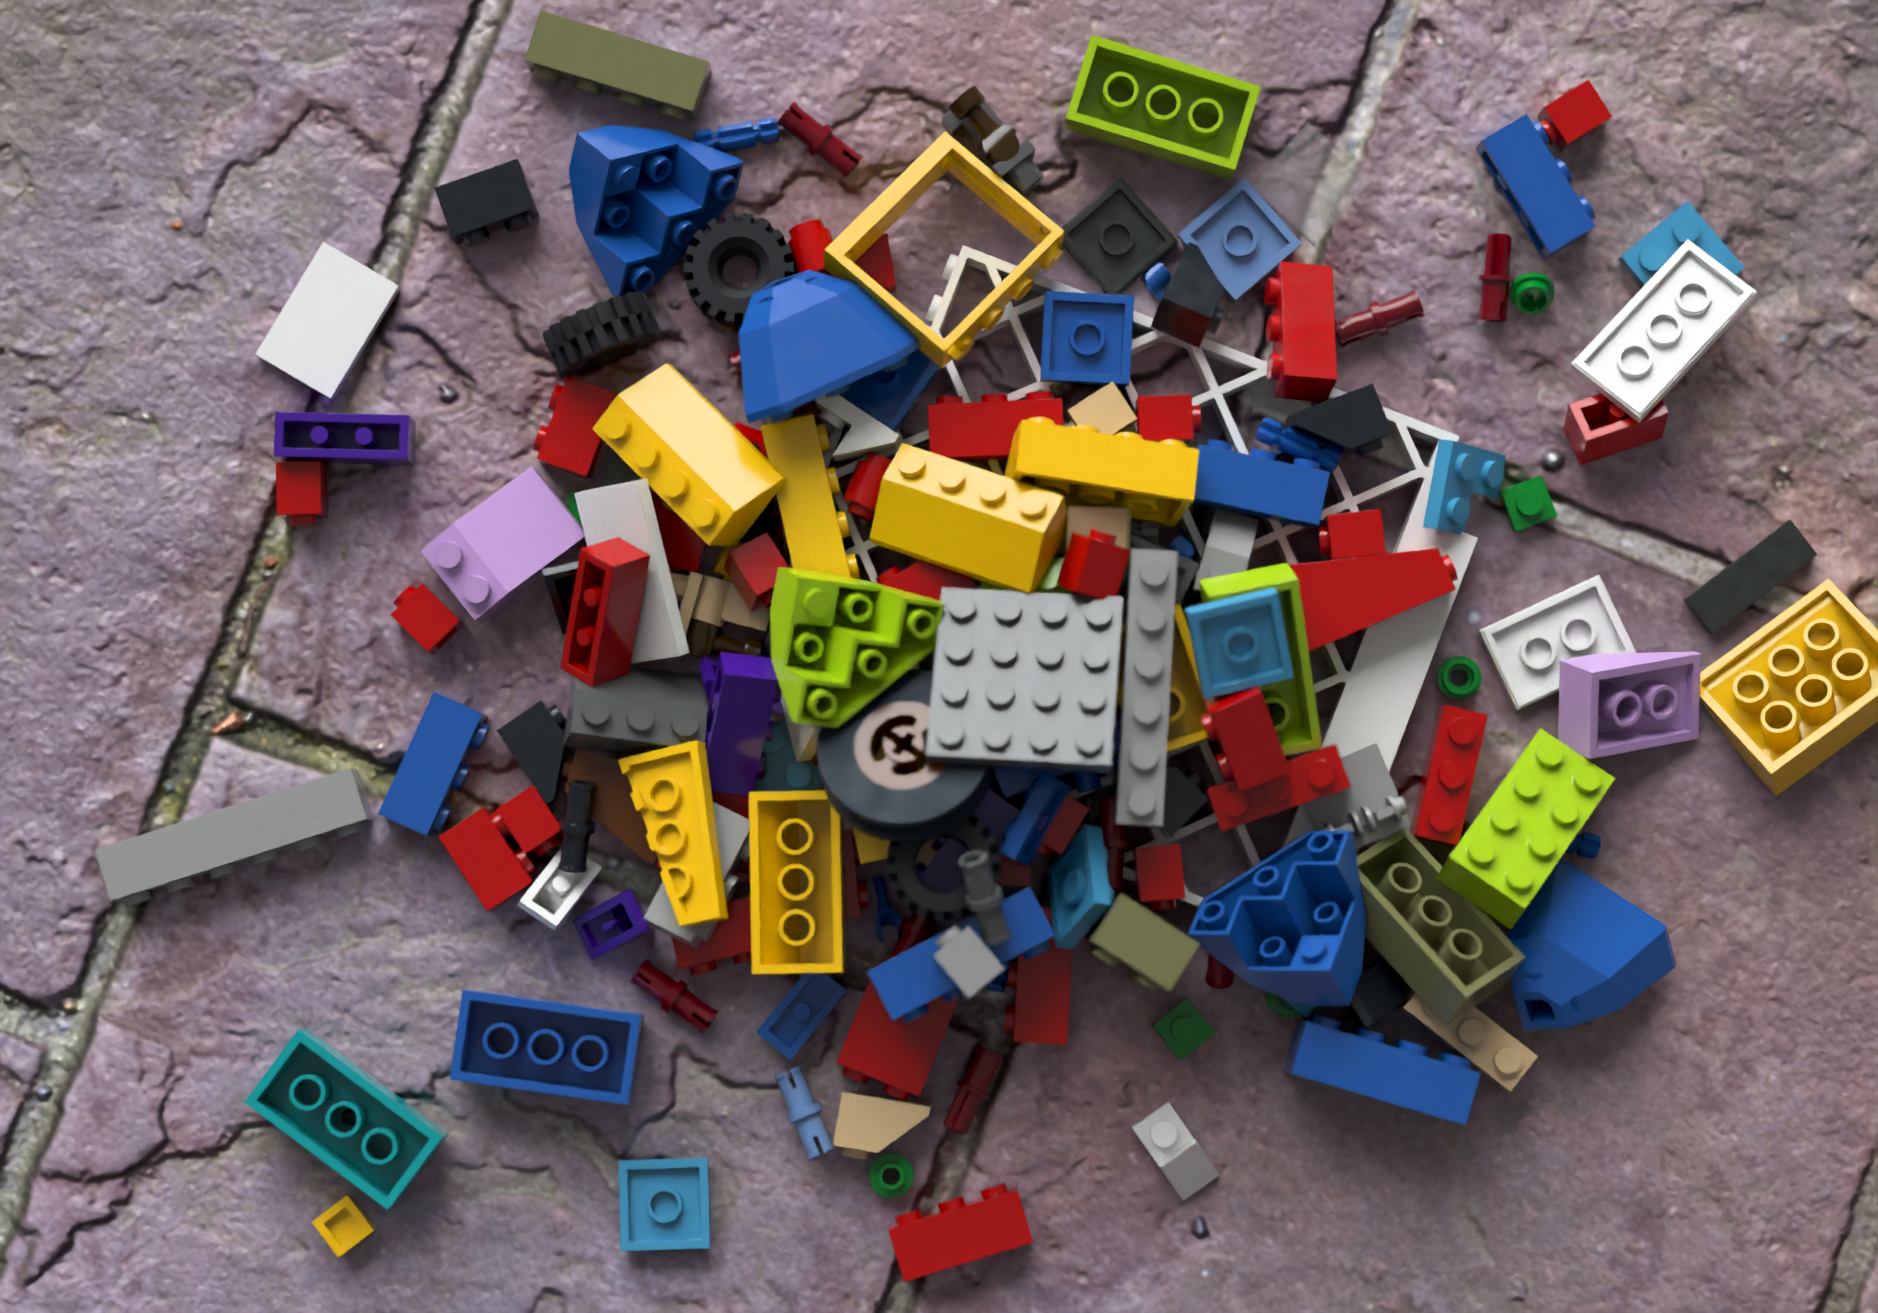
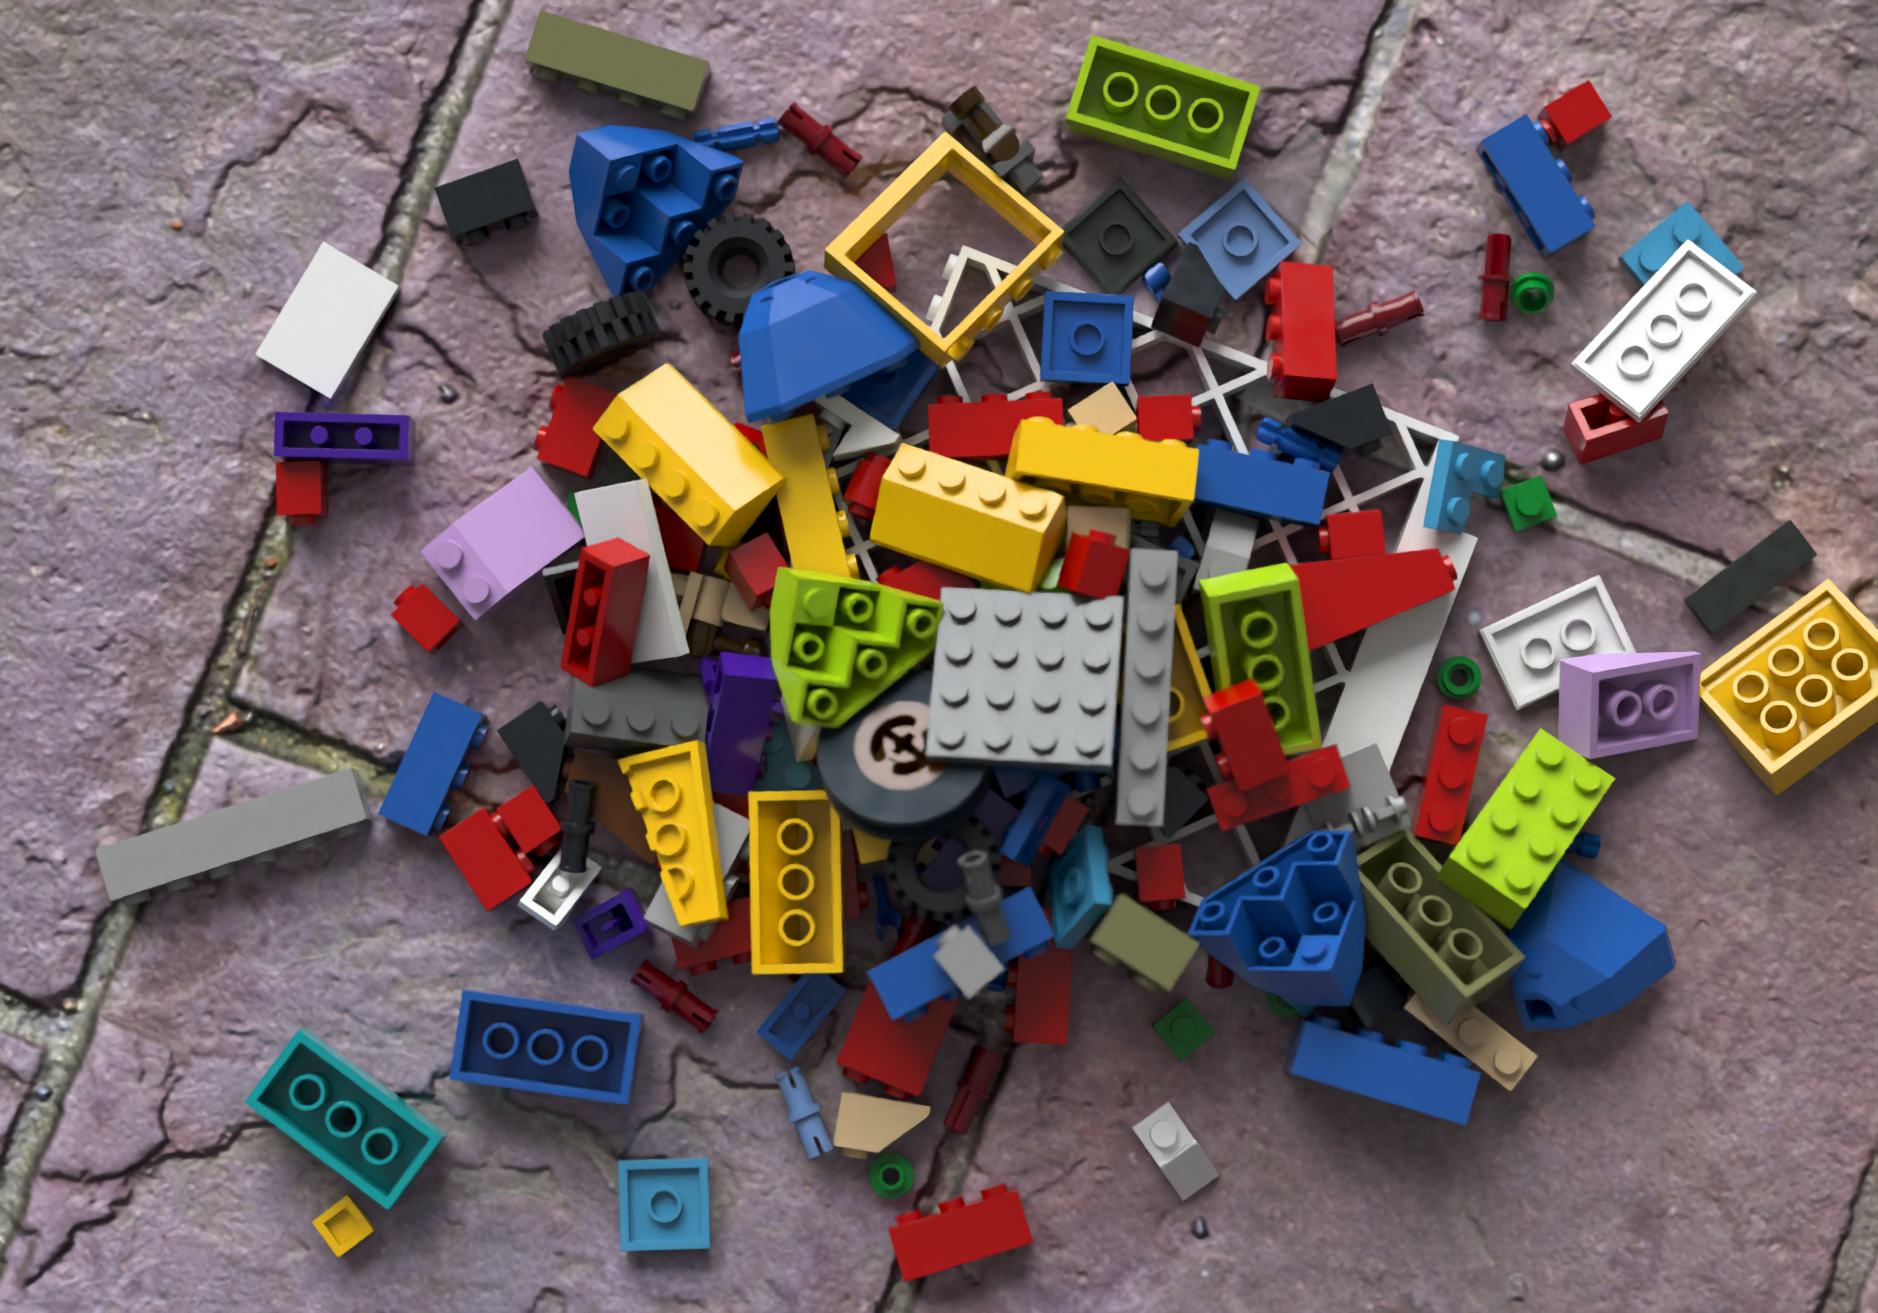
(809, 245): red brick -> none
(1114, 841): dark red pin -> none
(1239, 642): dark azure plate -> none

